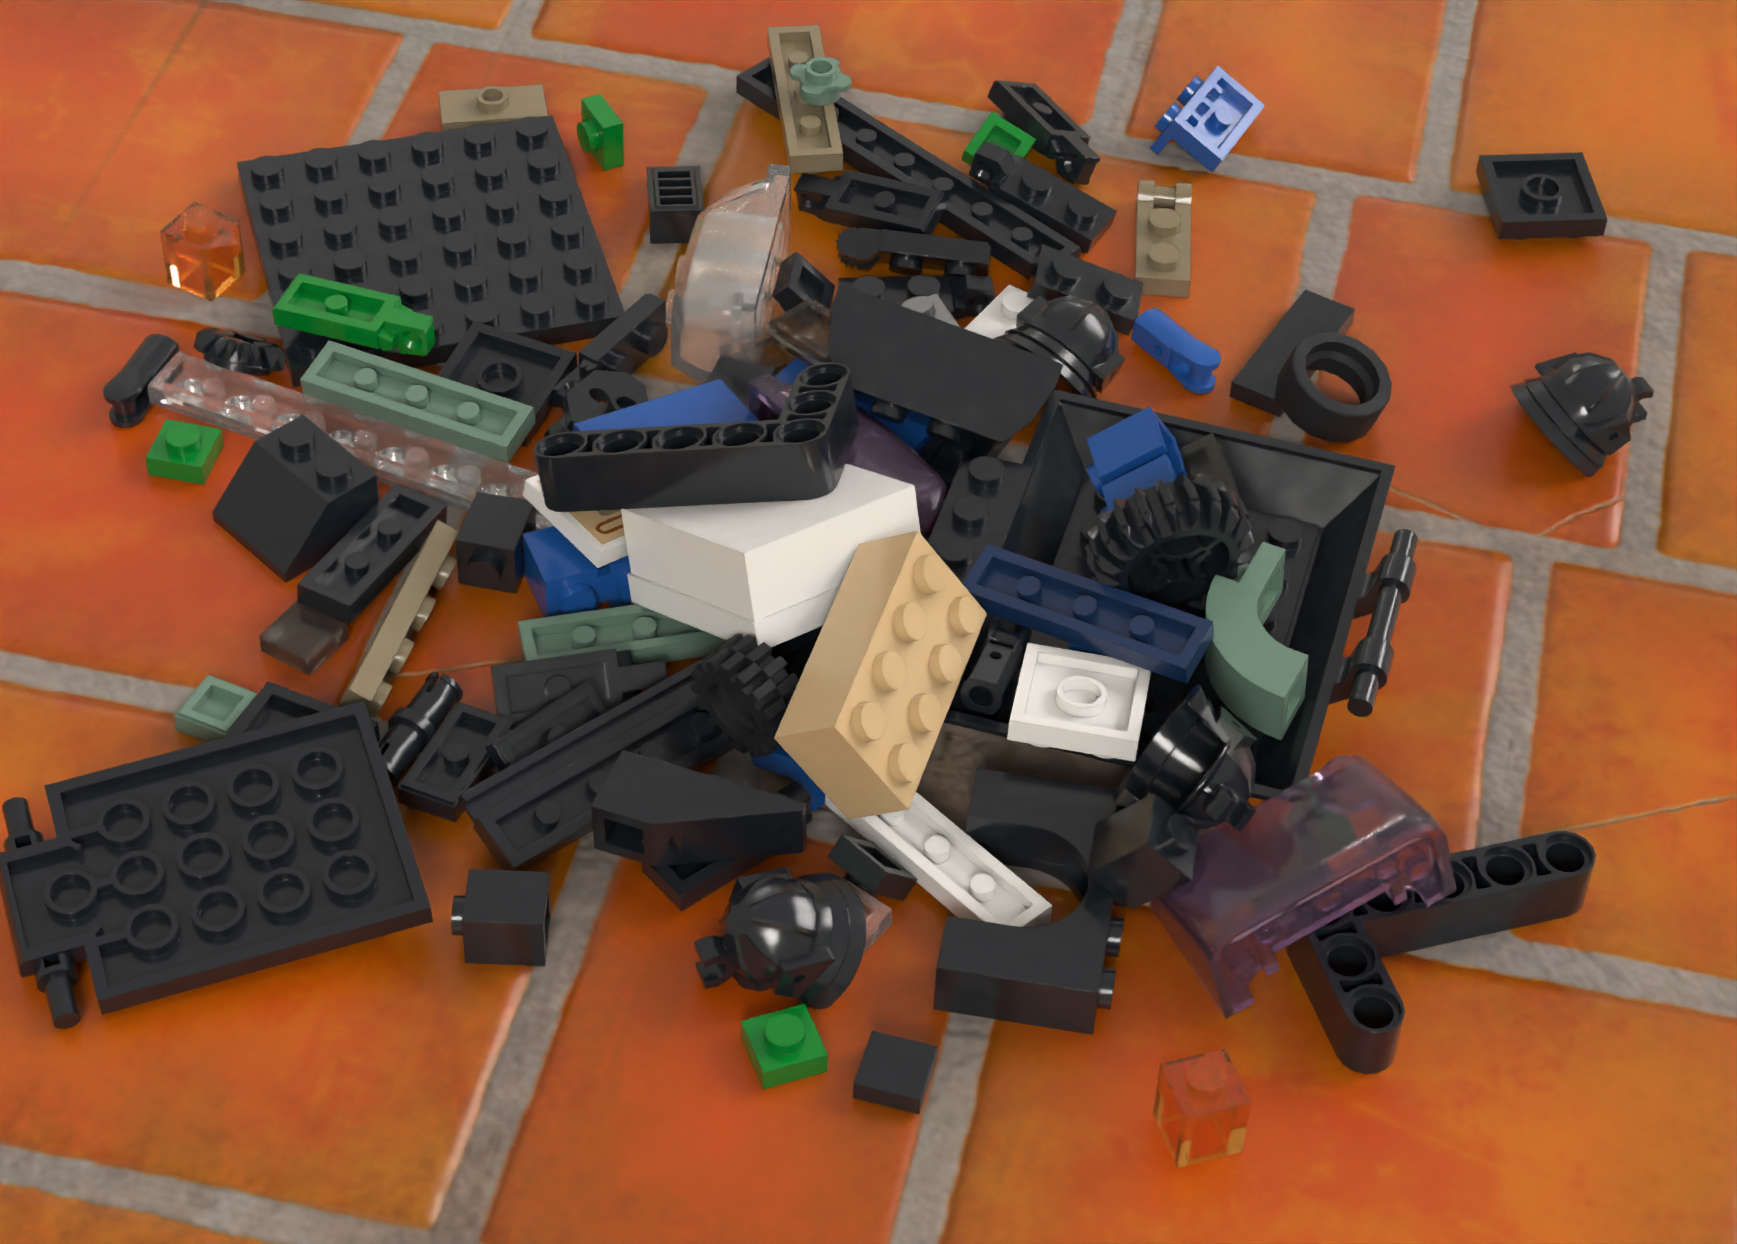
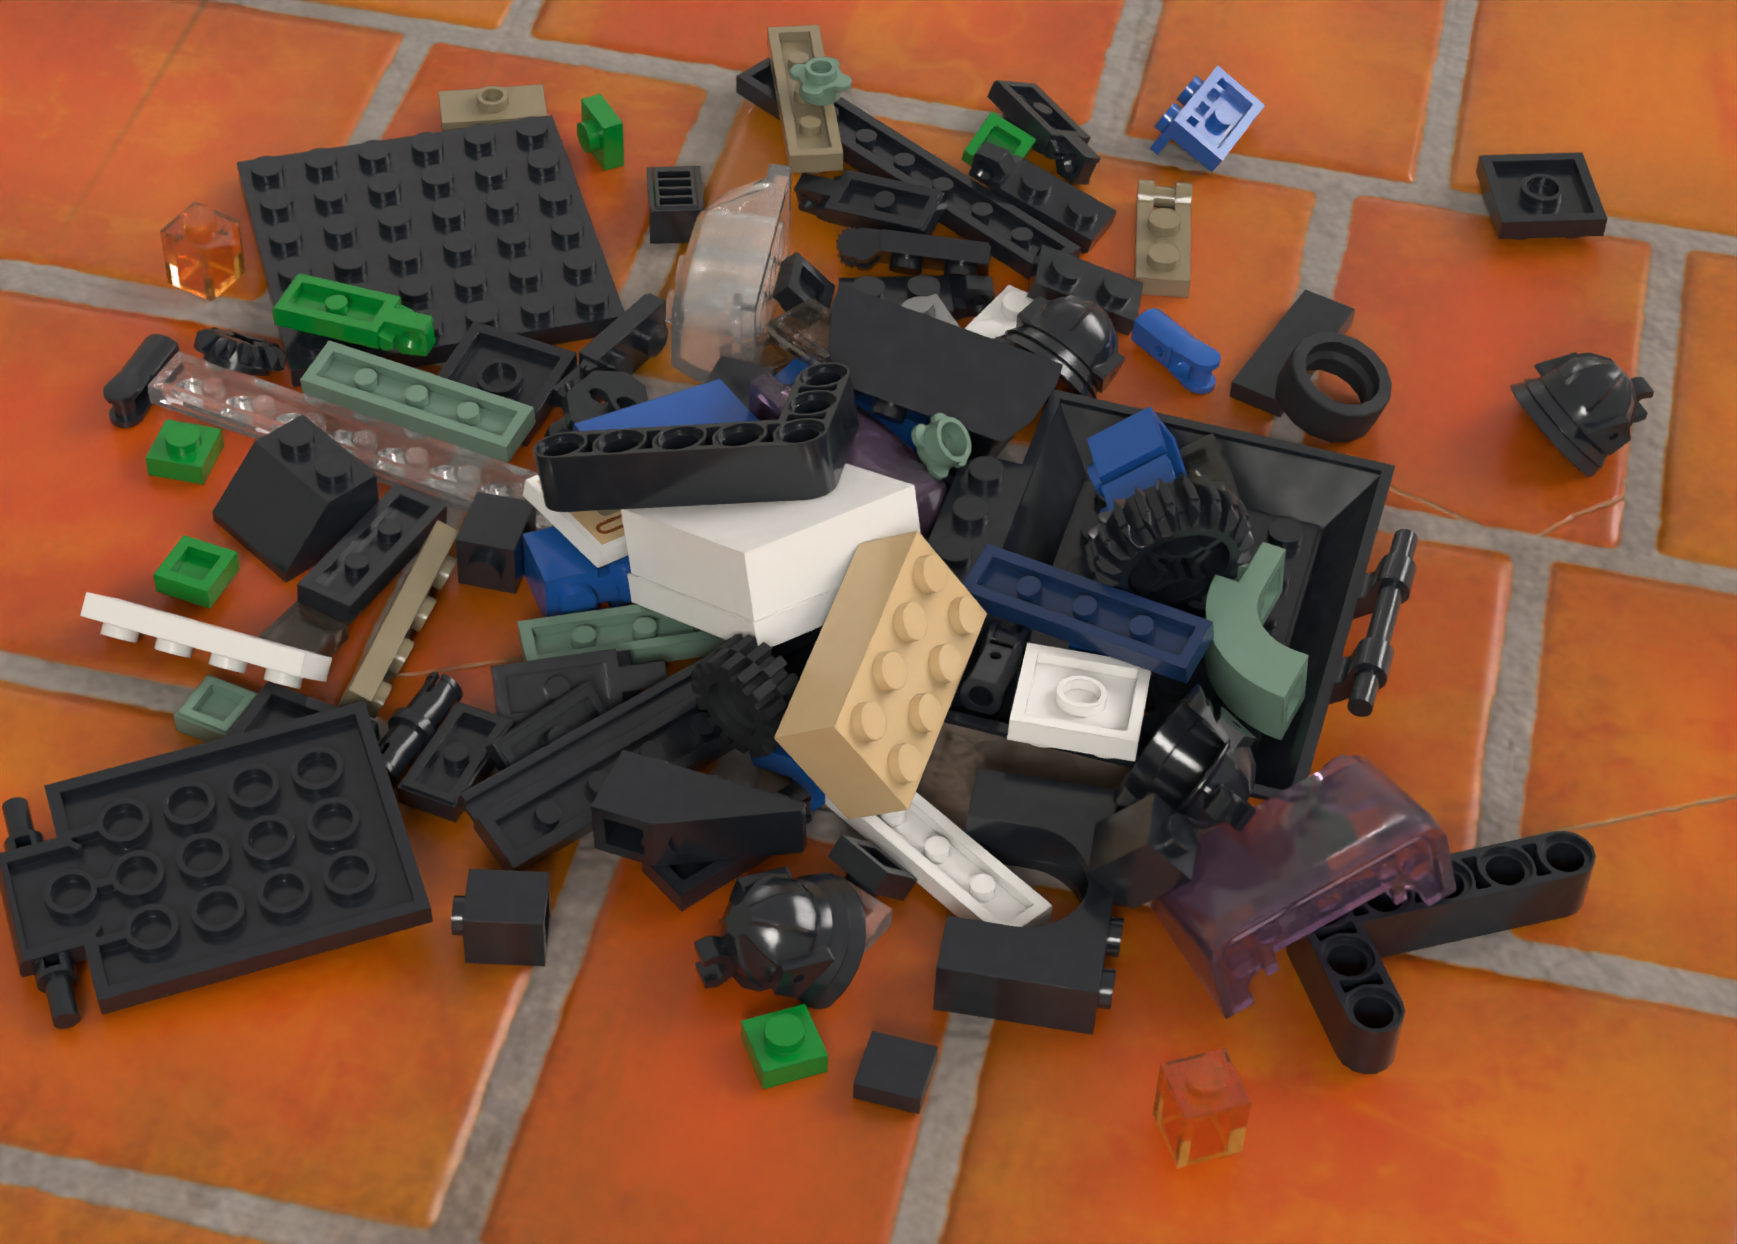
(196, 571): none -> green plate
(227, 647): none -> white plate
(942, 444): none -> sand green plate

